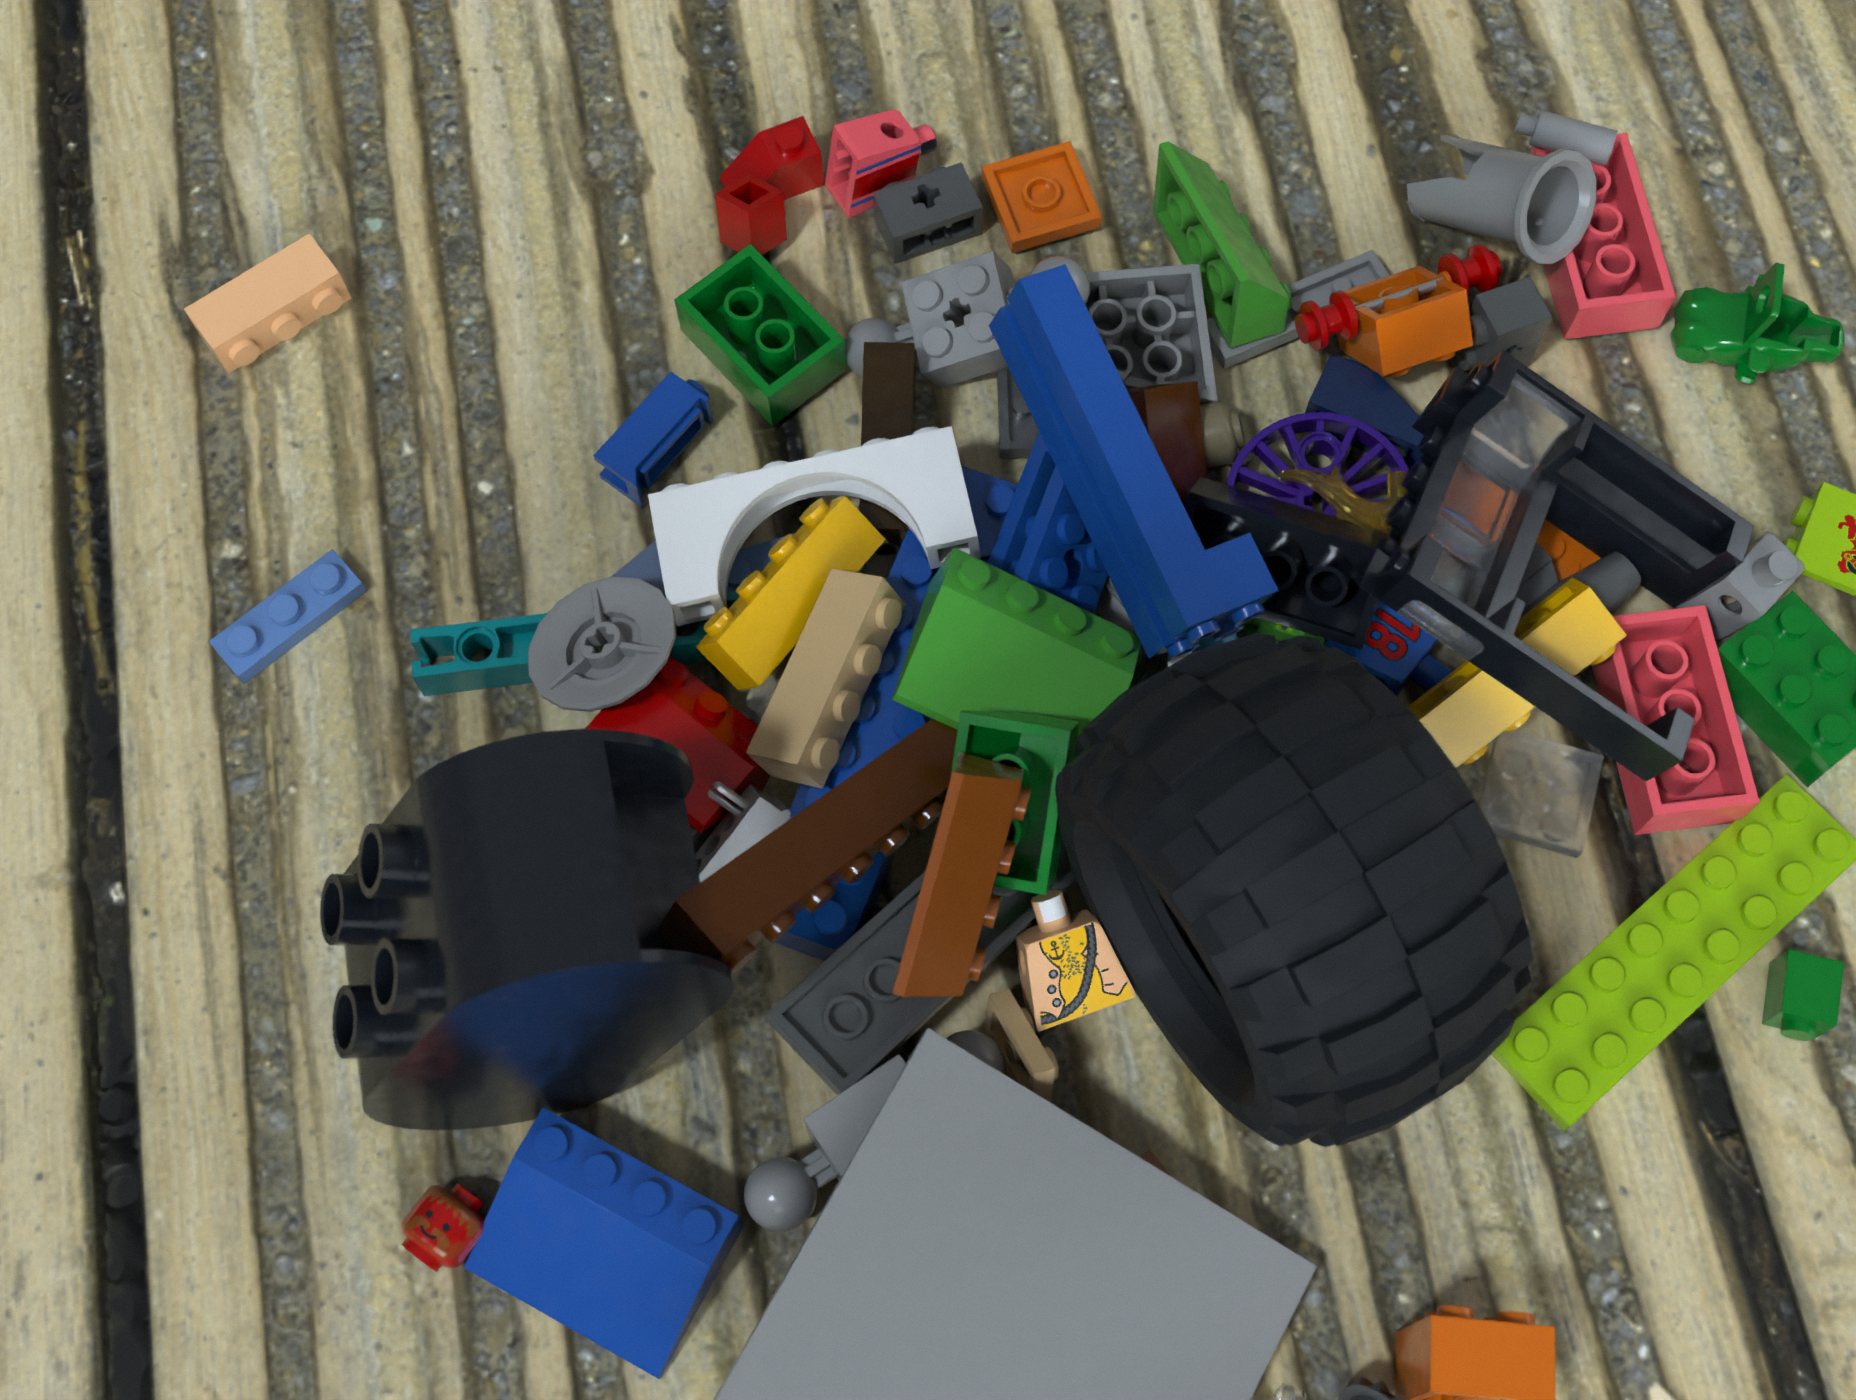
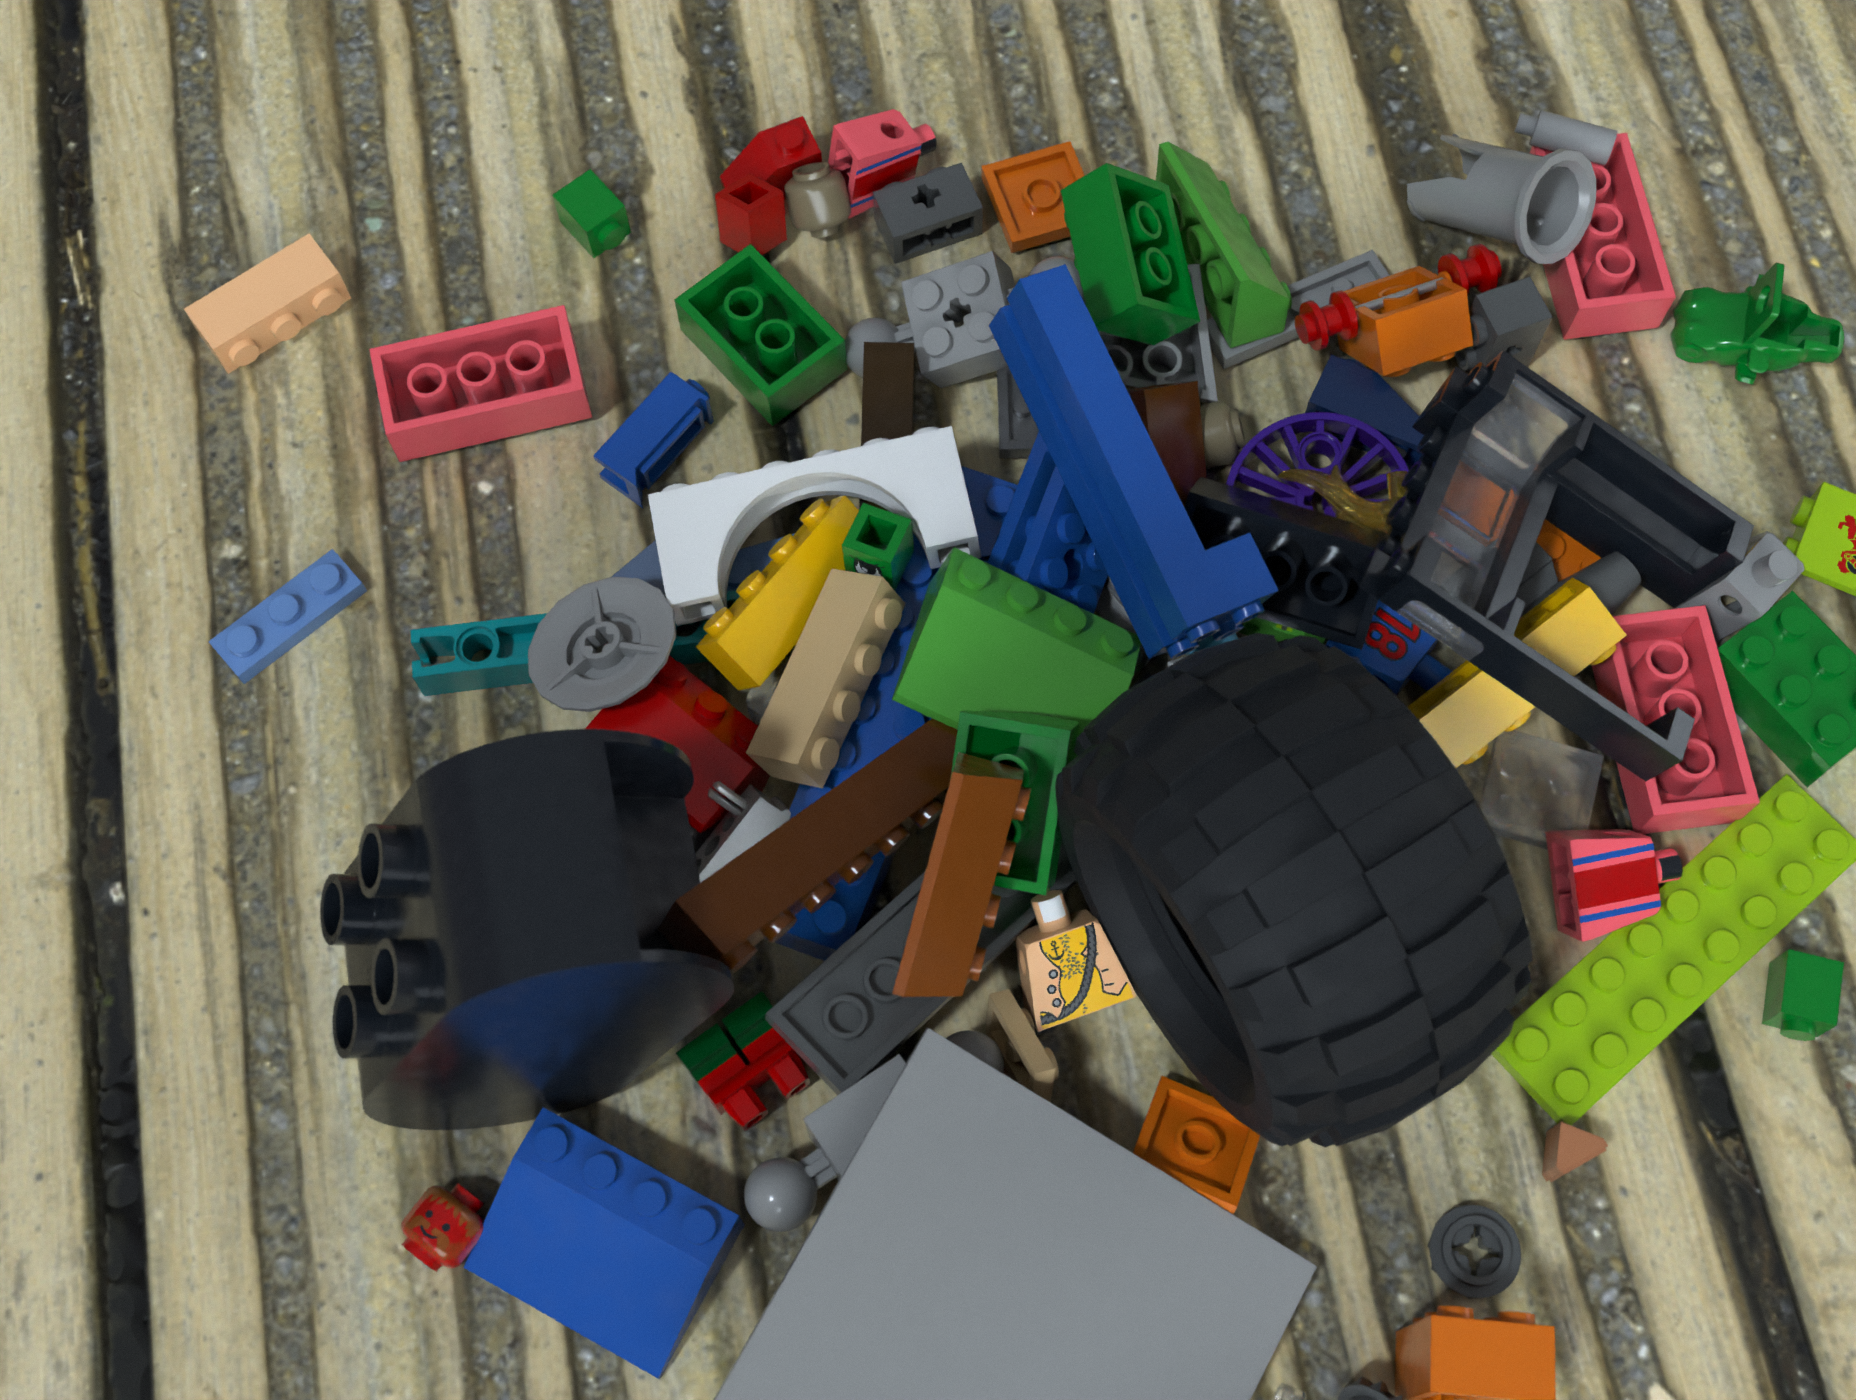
(480, 383): none -> coral brick
(592, 213): none -> green brick
(725, 1076): none -> red hips
(817, 199): none -> dark tan head
(879, 544): none -> green brick
(1129, 255): none -> green brick
(1197, 1143): none -> orange plate
(1493, 1235): none -> dark grey gear
(1568, 1149): none -> nougat slope
(1606, 879): none -> torso

